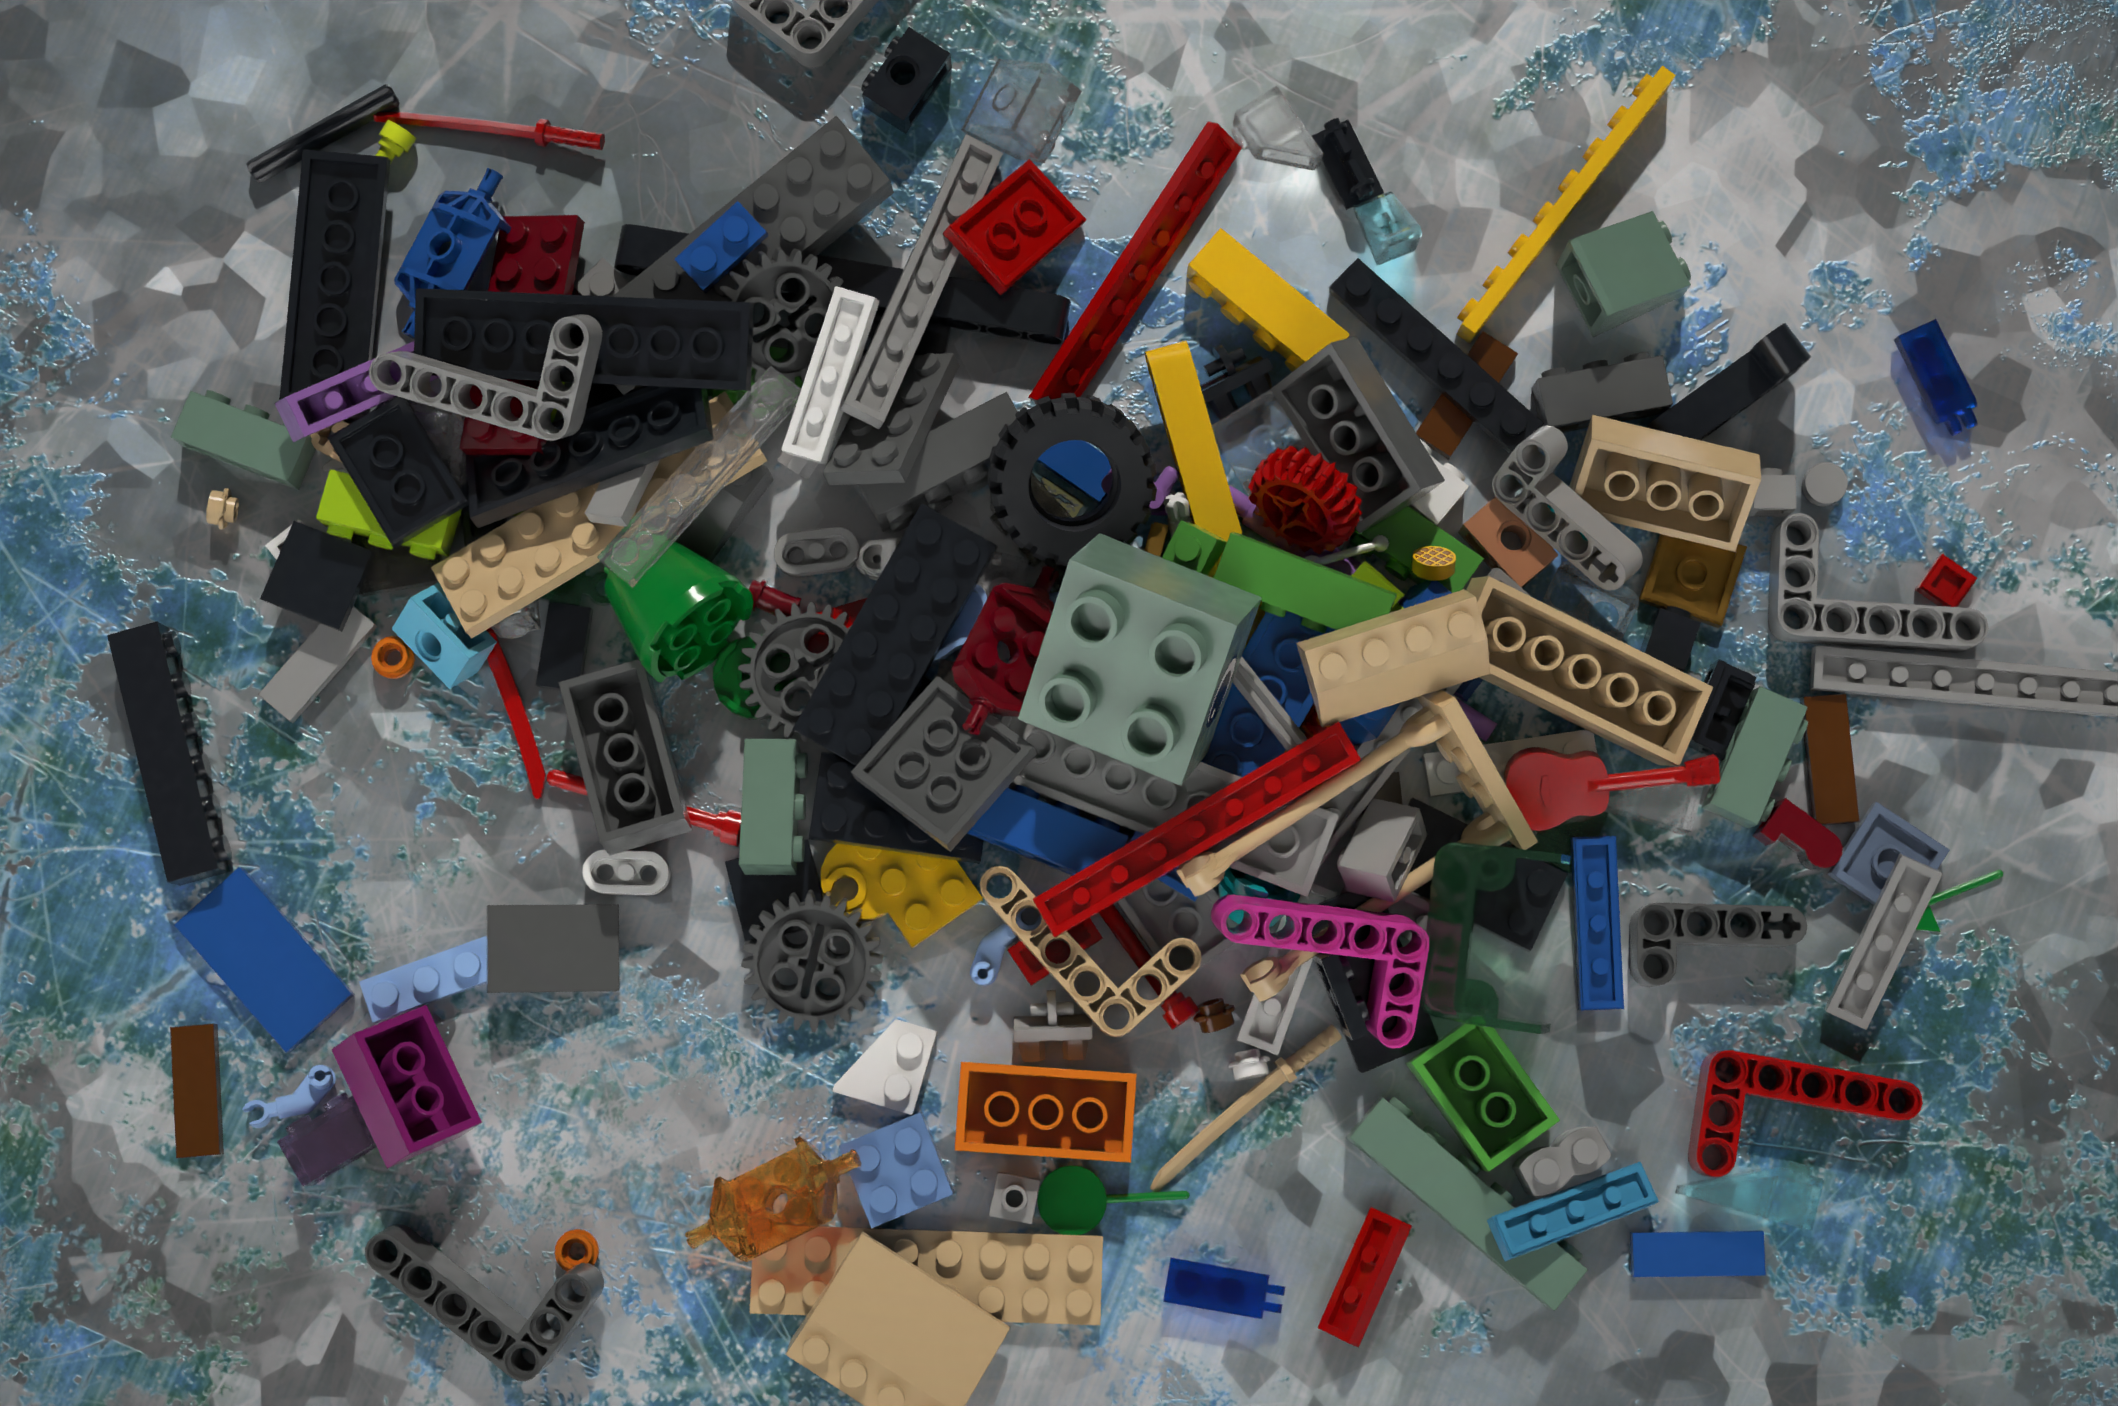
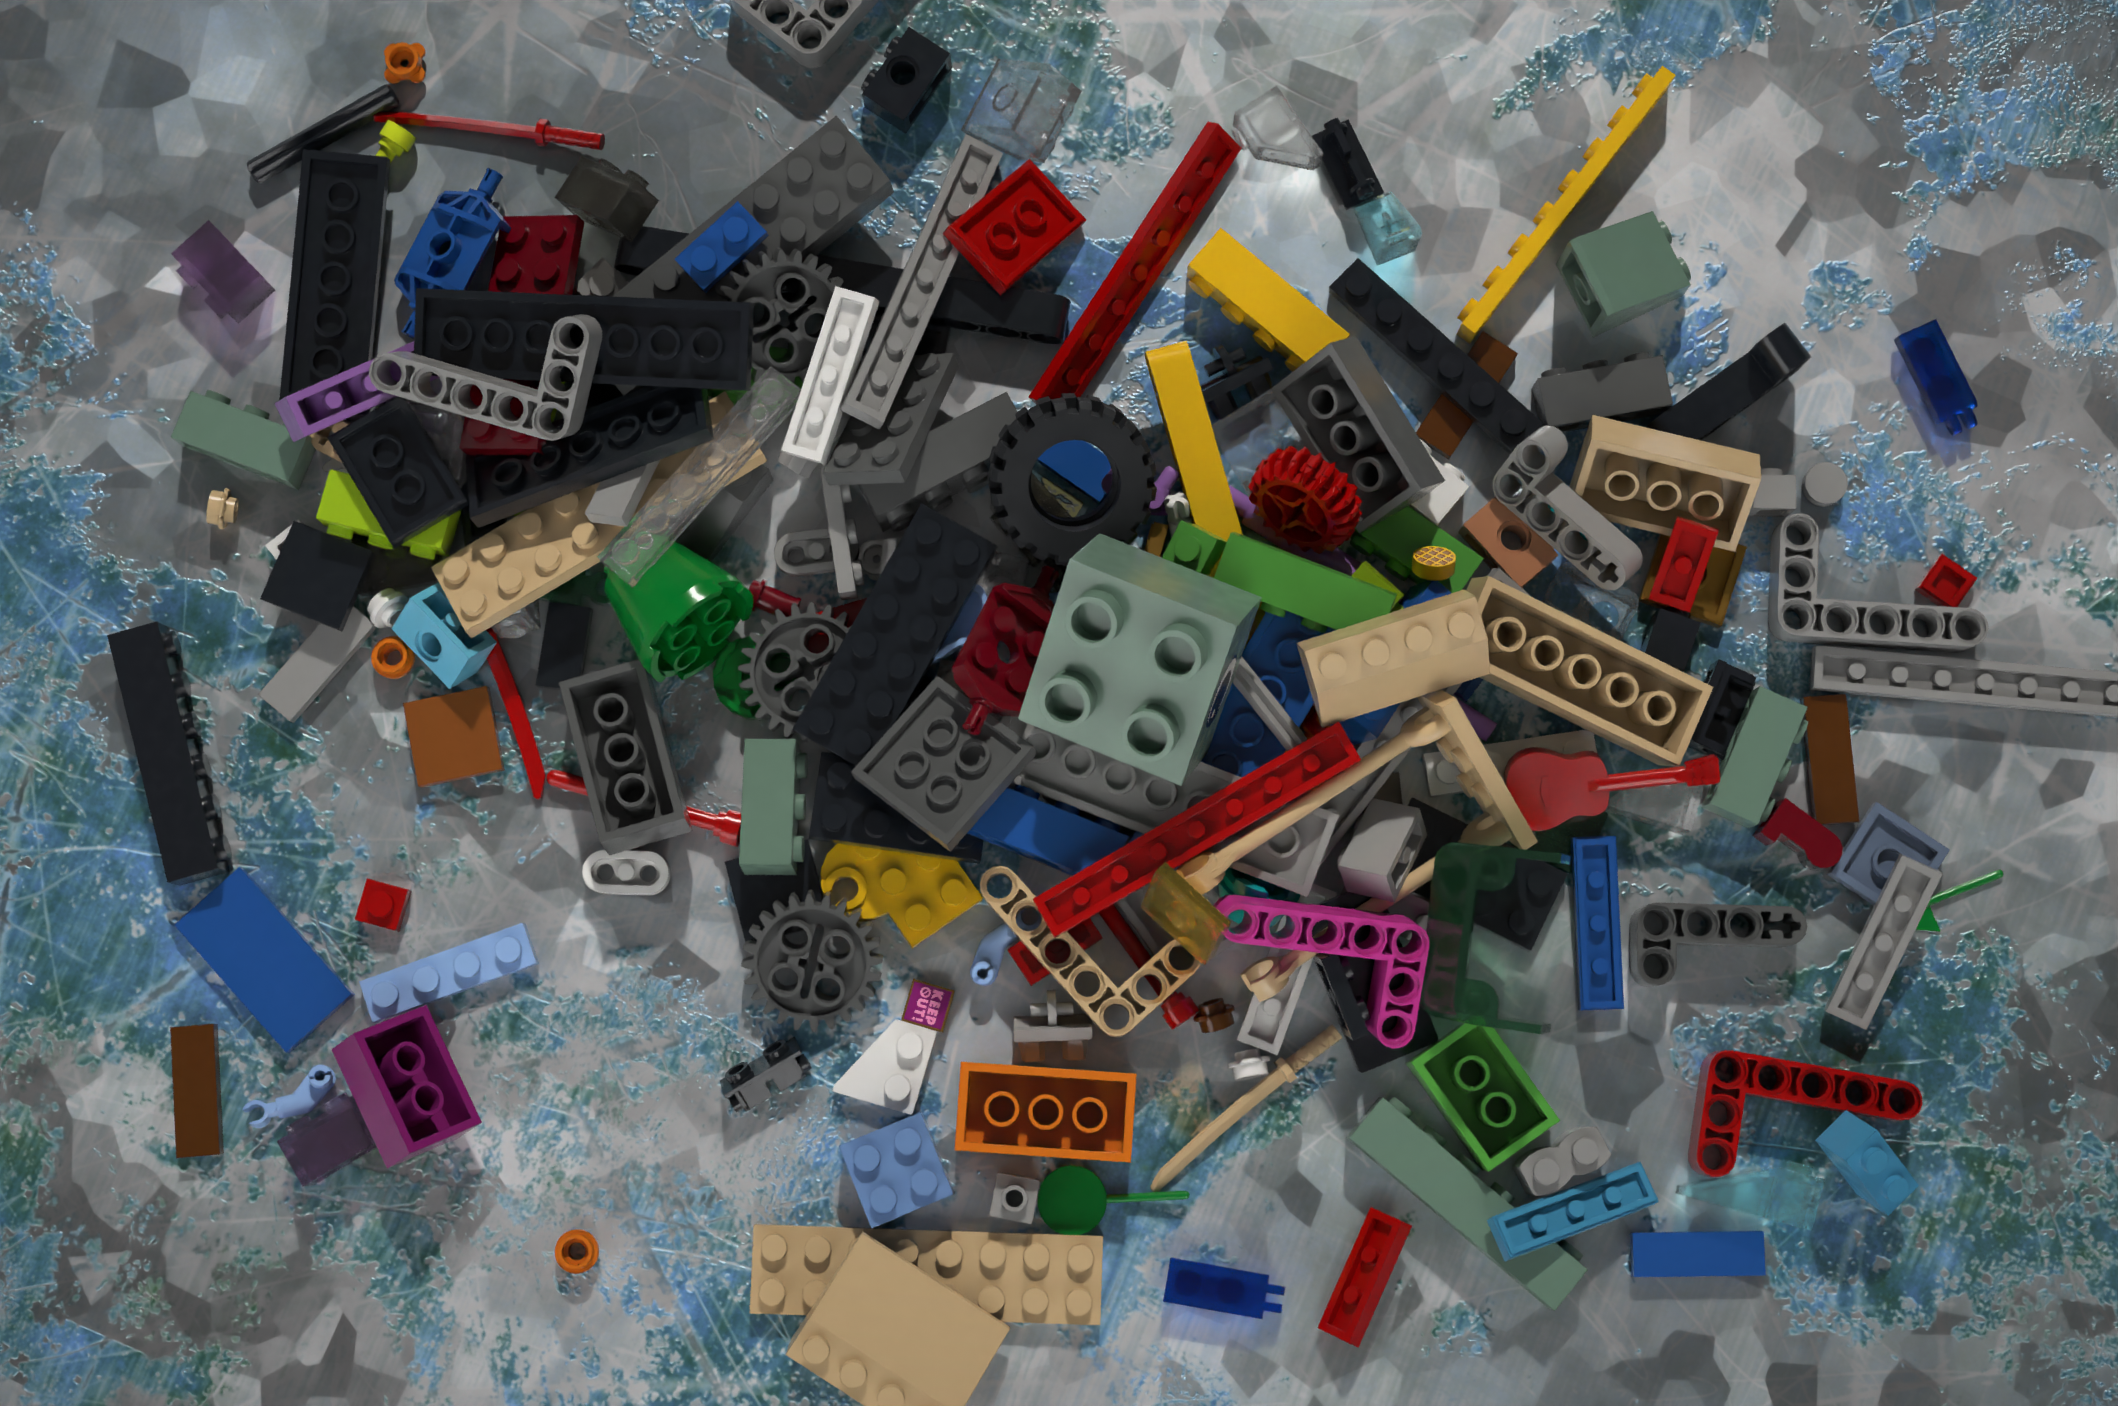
(223, 272): none -> clear purple brick
(383, 905): none -> red plate
(386, 607): none -> white plate
(399, 52): none -> orange plate
(453, 736): none -> dark orange tile
(482, 1303): dark grey beam -> none
(552, 948): dark grey tile -> none
(607, 197): none -> clear smoke brick
(743, 1206): clear orange plate -> none
(748, 1081): none -> black hinge
(842, 534): none -> light grey plate
(928, 1005): none -> tile
(1185, 914): none -> clear yellow tile
(1379, 543): white hinge -> none
(1683, 564): none -> red plate
(1867, 1162): none -> dark azure brick

